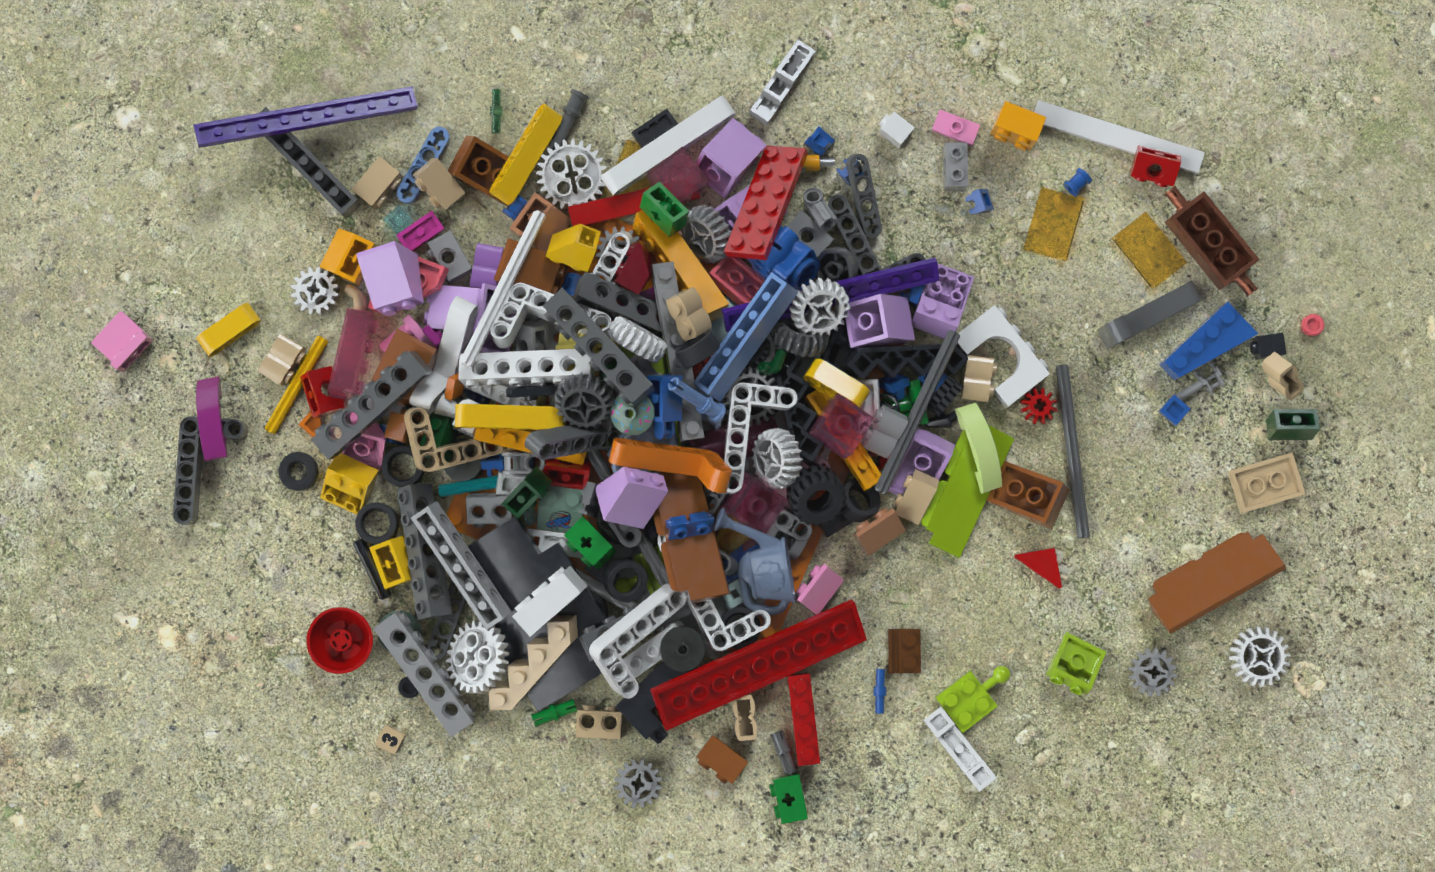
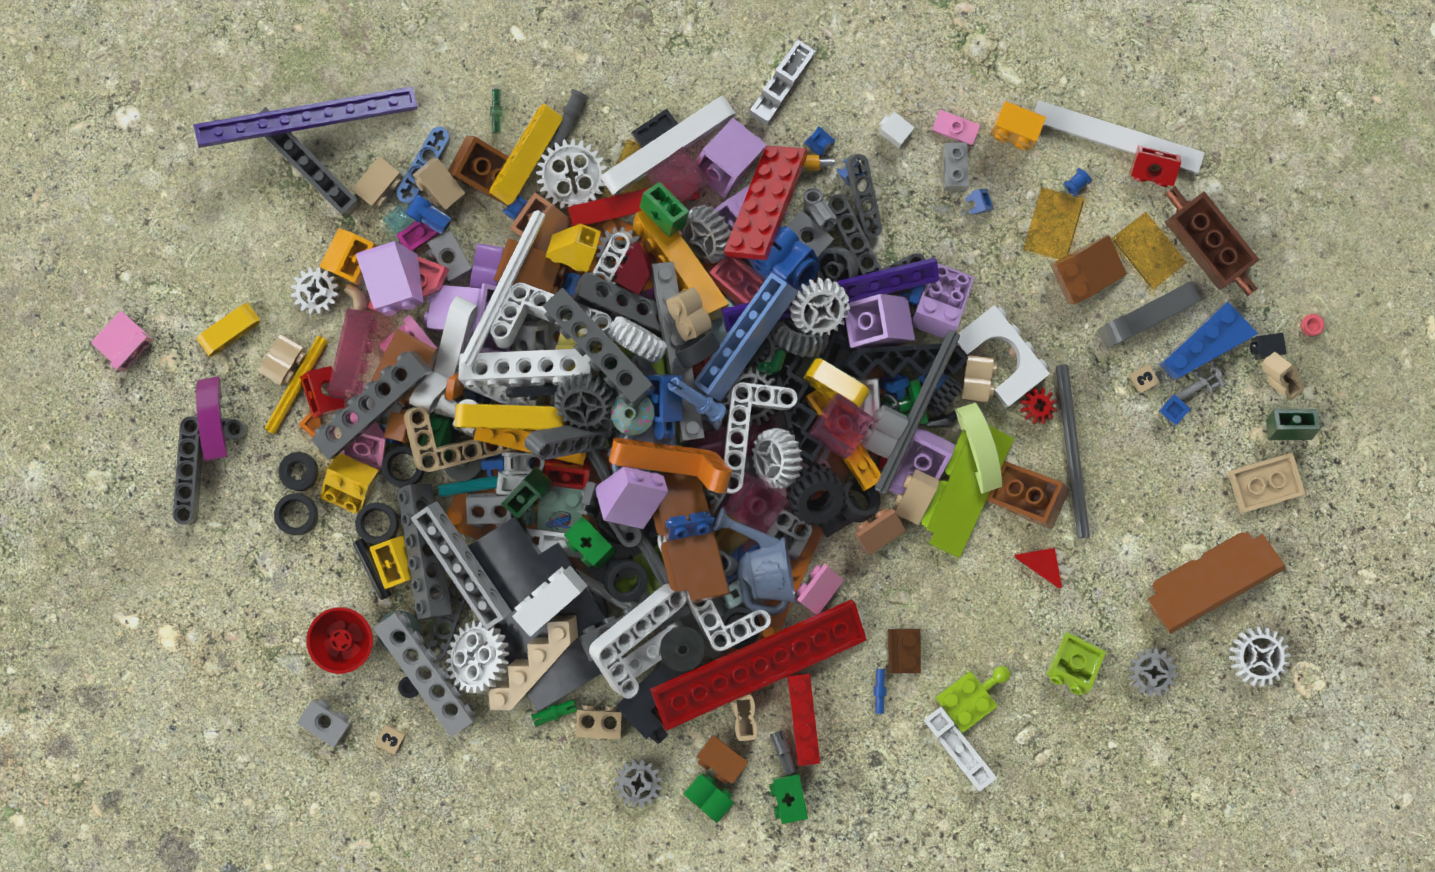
(279, 519): none -> black tyre
(312, 722): none -> light grey brick
(424, 212): none -> blue piece
(434, 337): magenta plate -> none
(709, 797): none -> green brick
(1088, 270): none -> dark orange slope
(1144, 378): none -> tan tile

